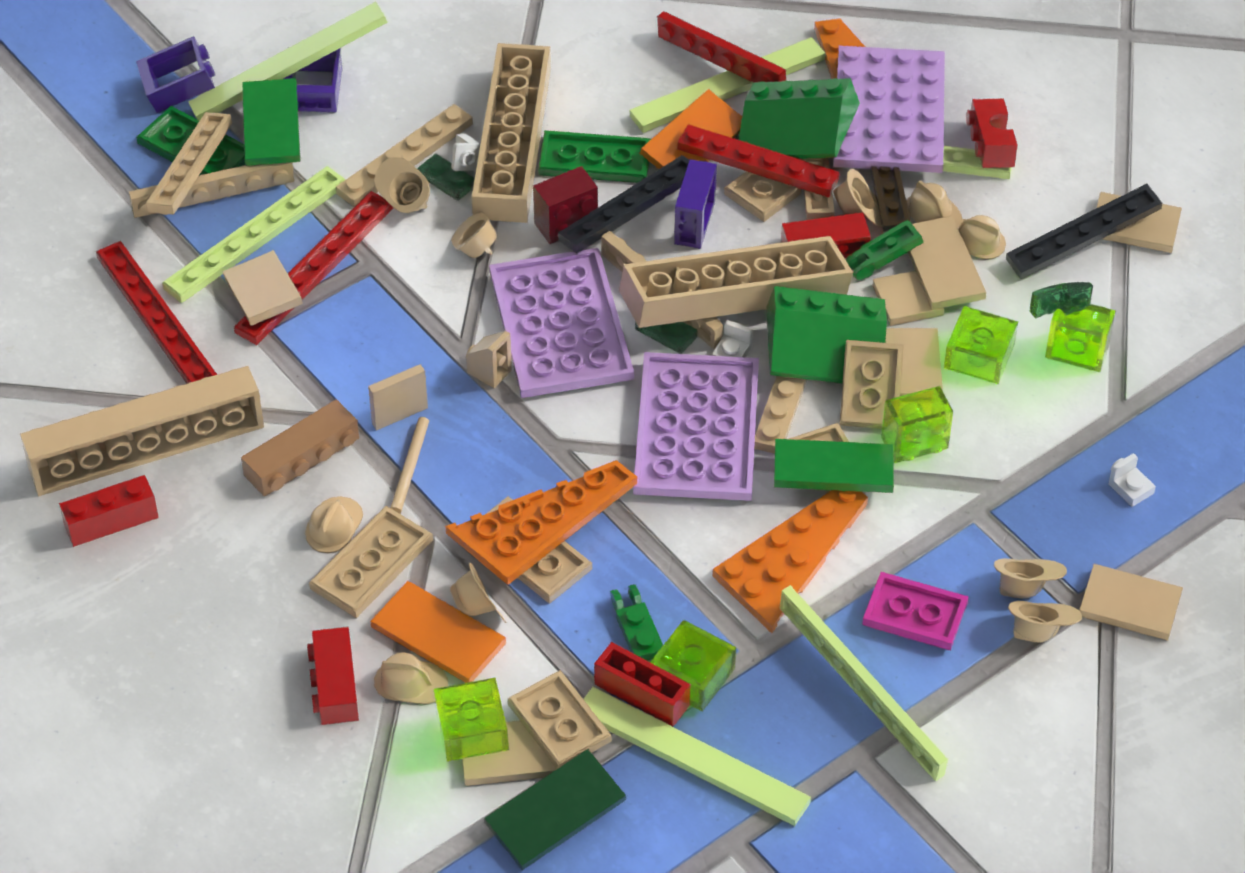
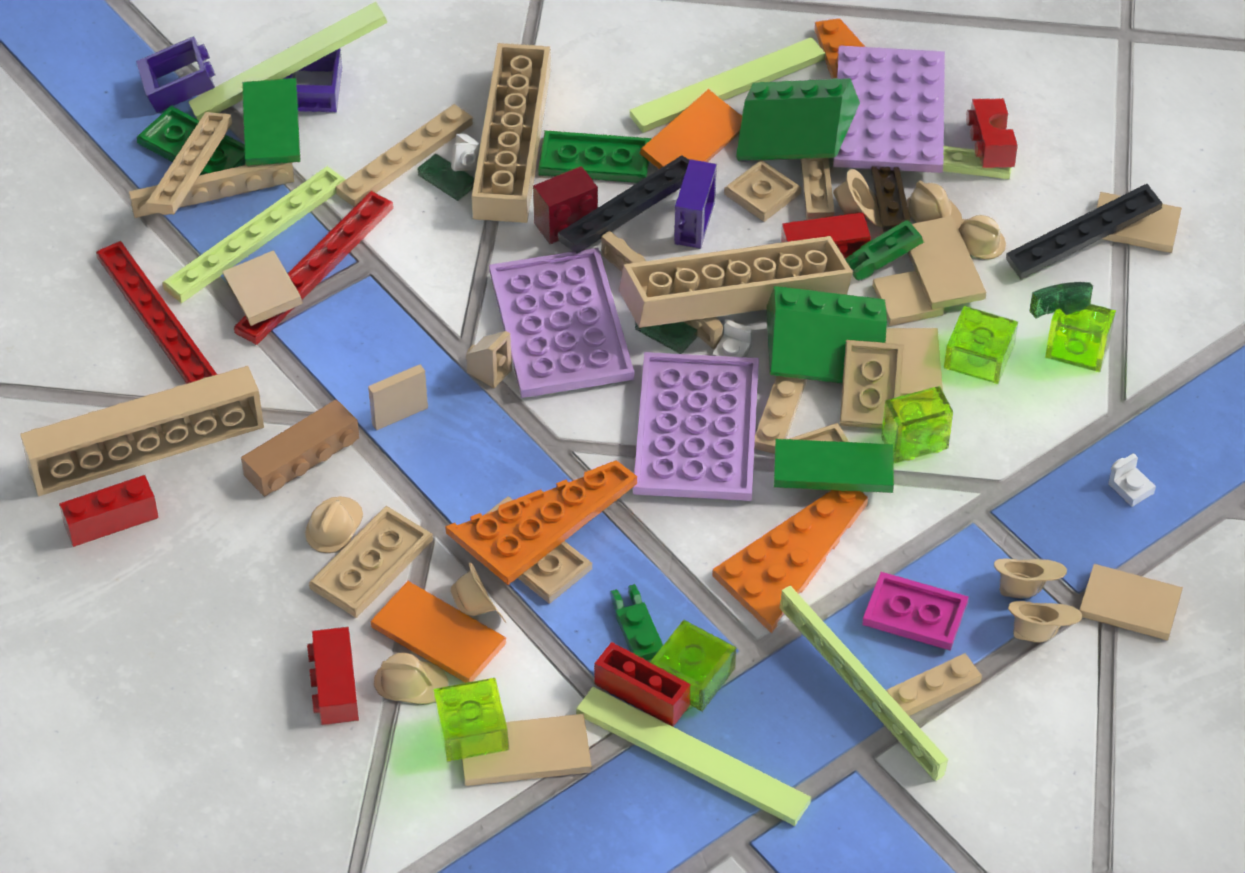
(402, 185): tan piece -> none
(409, 464): tan bar -> none
(475, 236): tan piece -> none
(555, 809): dark green tile -> none
(559, 719): tan tile -> none
(718, 50): red plate -> none
(758, 160): red plate -> none
(935, 684): none -> tan plate

